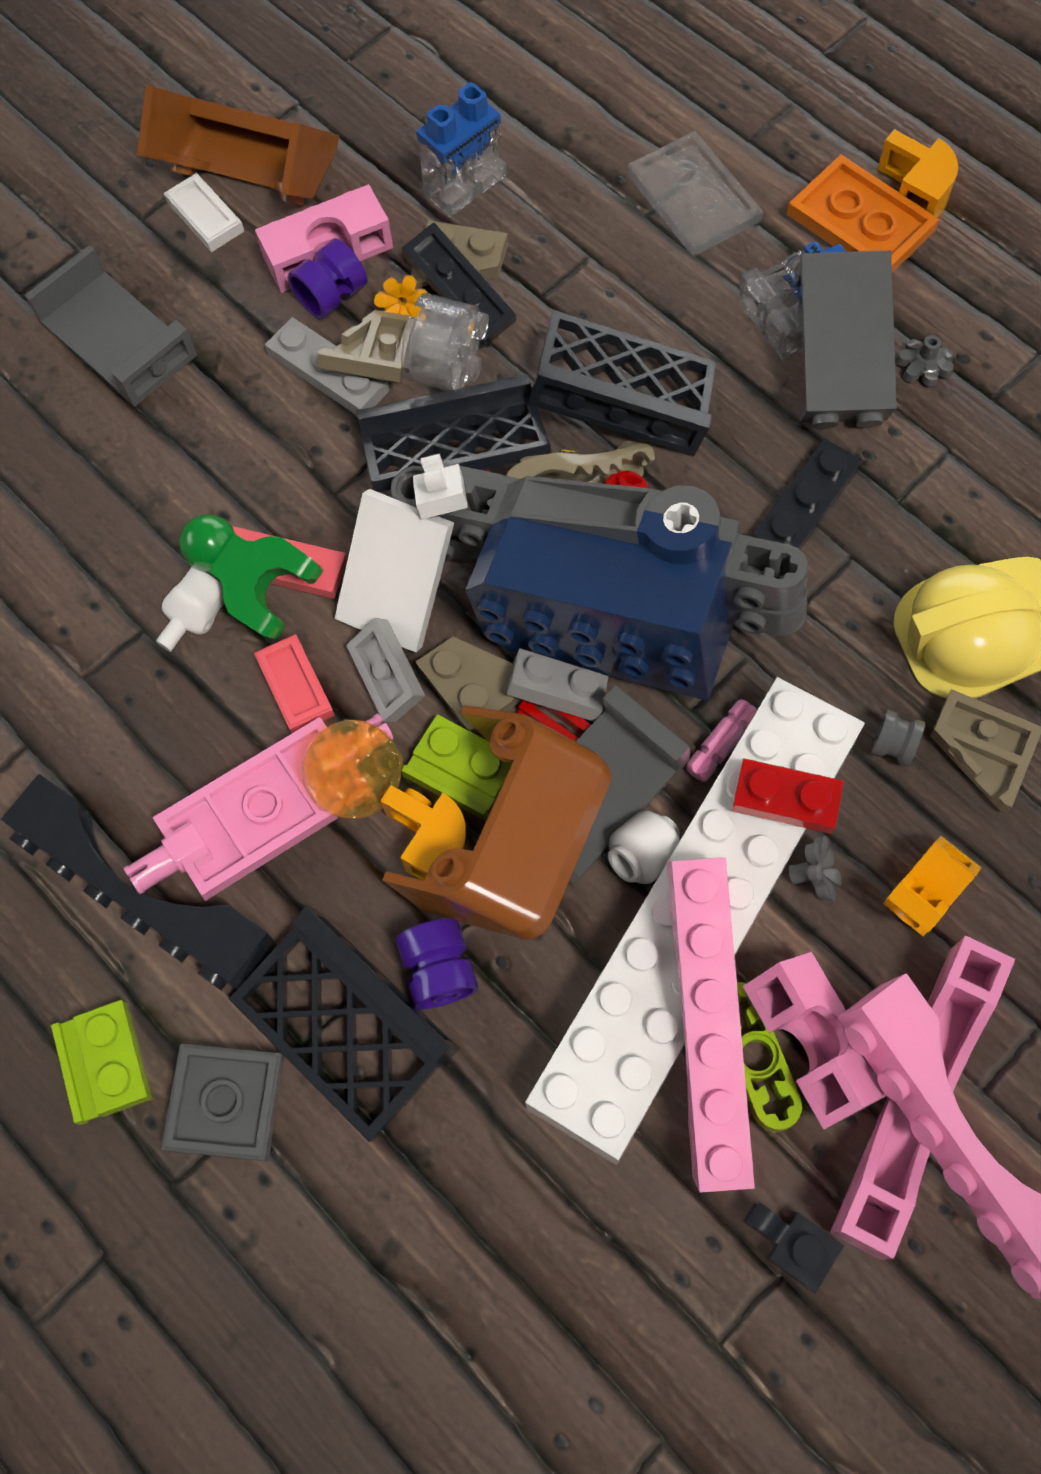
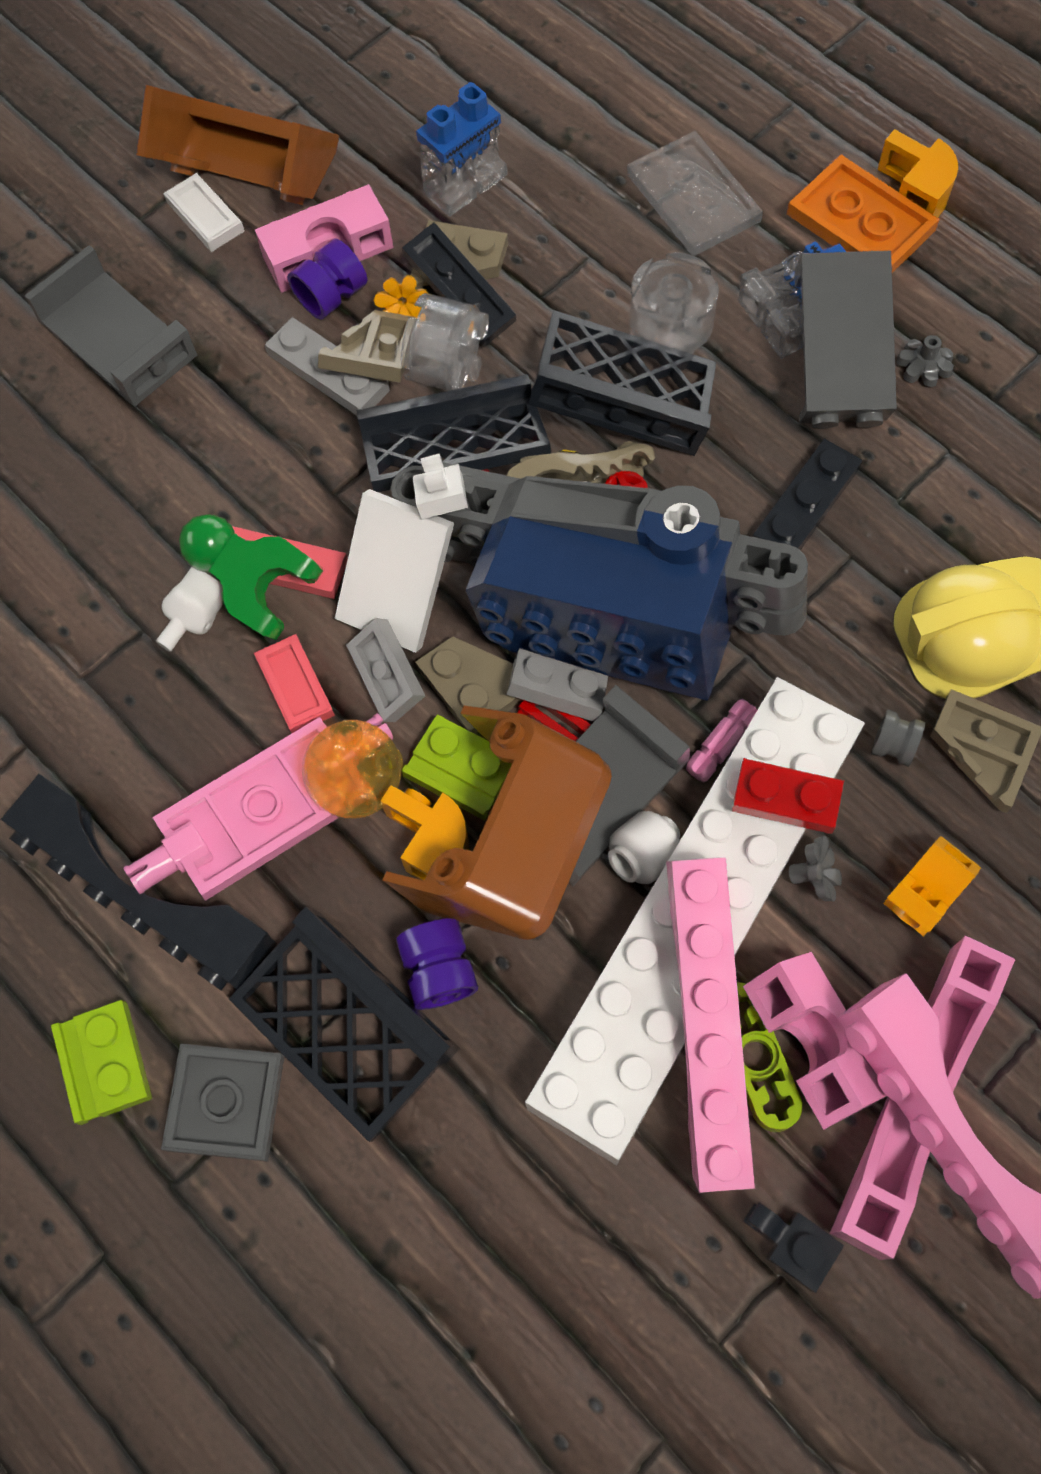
(674, 302): none -> clear brick

